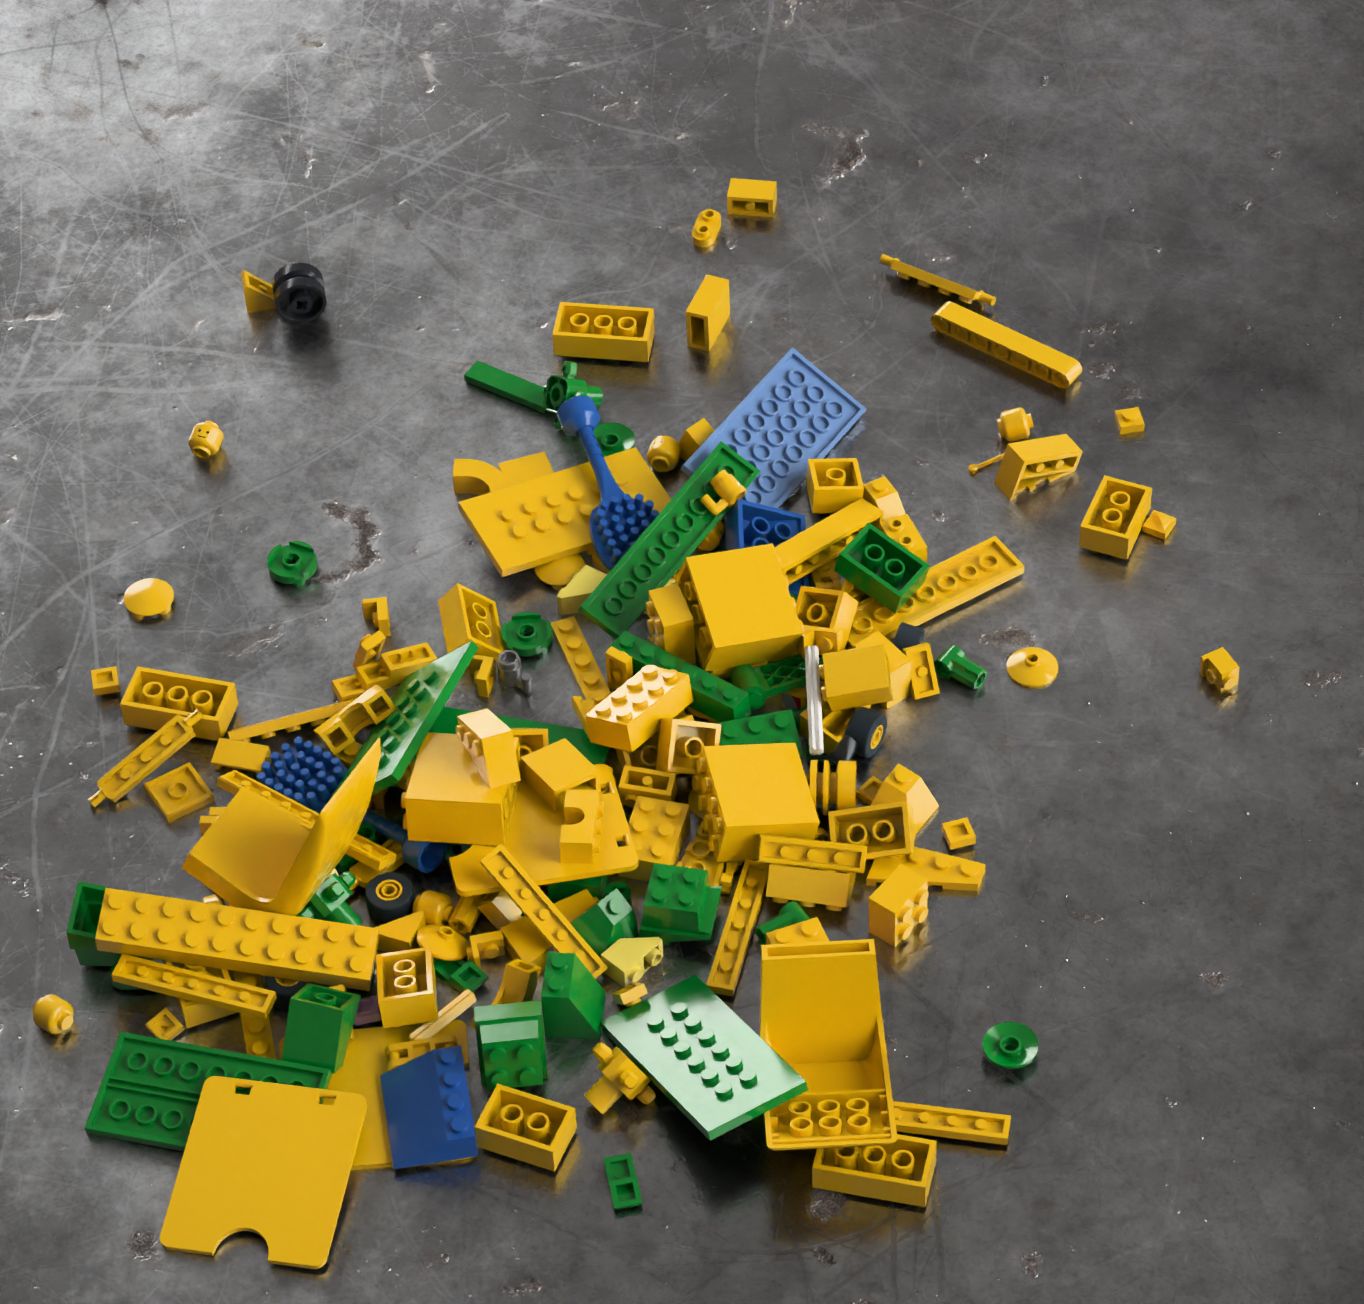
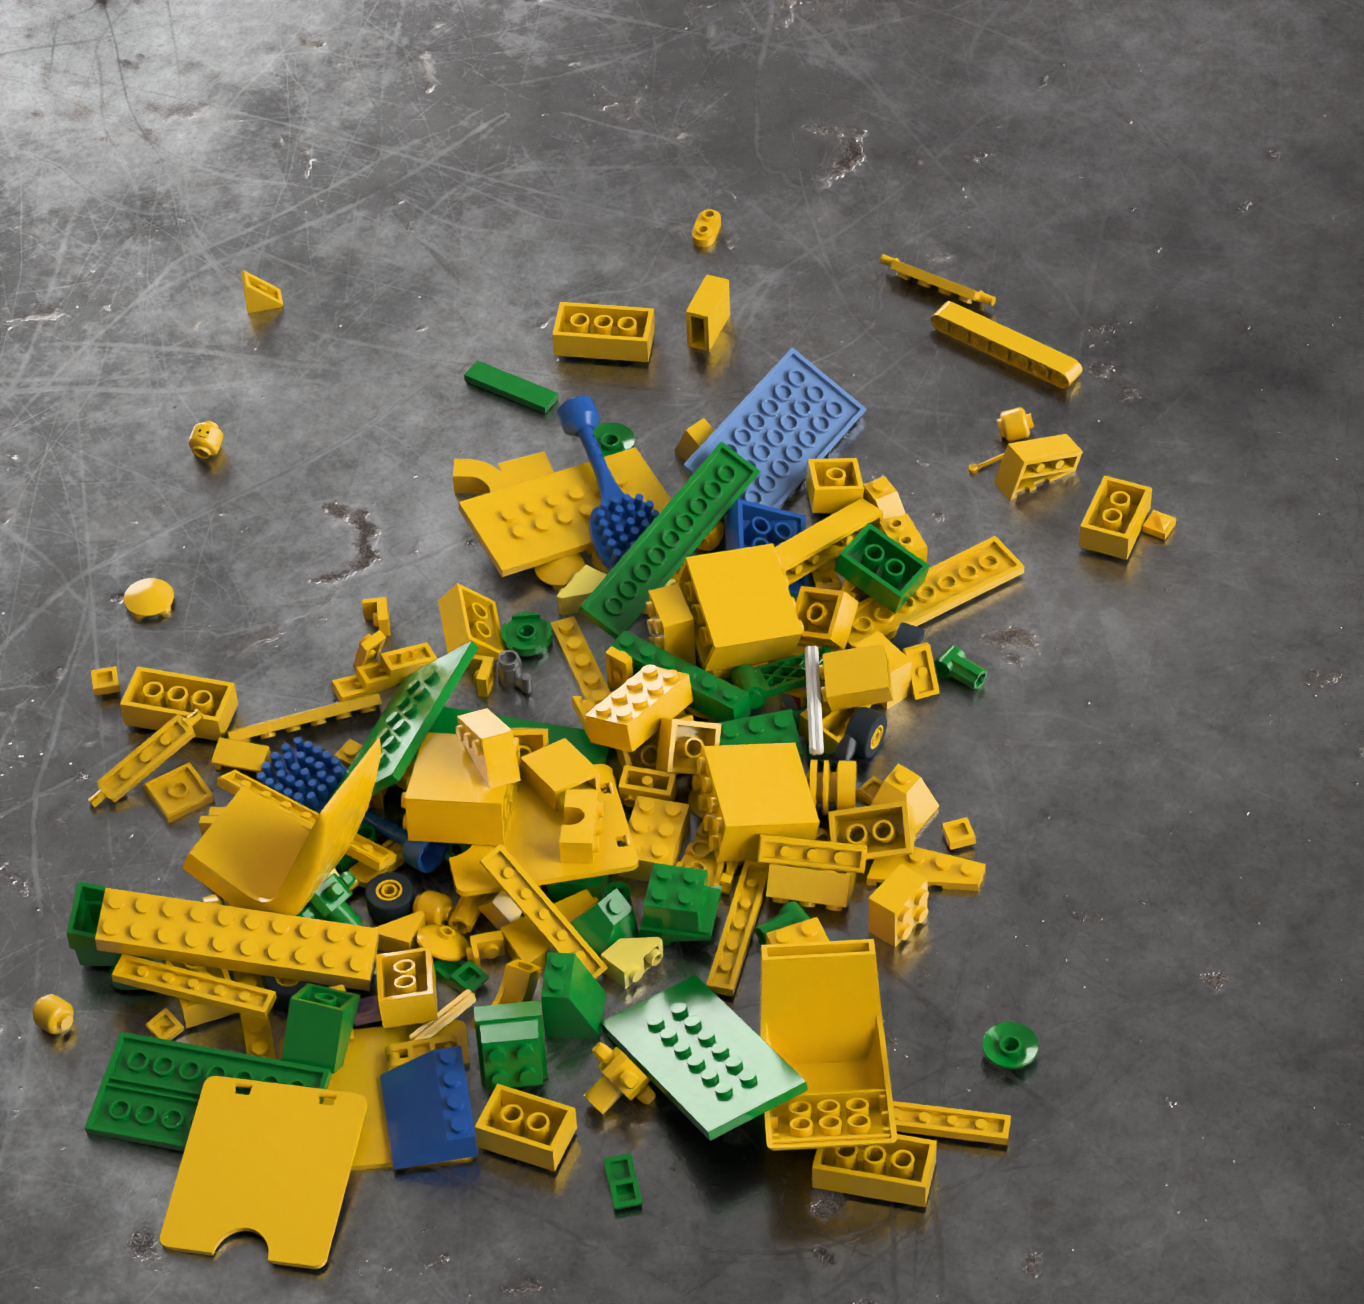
(292, 573): green plate -> none
(299, 292): black wheel -> none
(365, 710): yellow arch -> none
(566, 387): green piece -> none
(630, 994): yellow plate -> none
(664, 453): yellow head -> none
(727, 488): yellow piece -> none
(751, 197): yellow brick -> none
(824, 638): yellow slope -> none
(1032, 667): yellow dish -> none
(1129, 420): yellow plate -> none
(1220, 669): yellow brick -> none

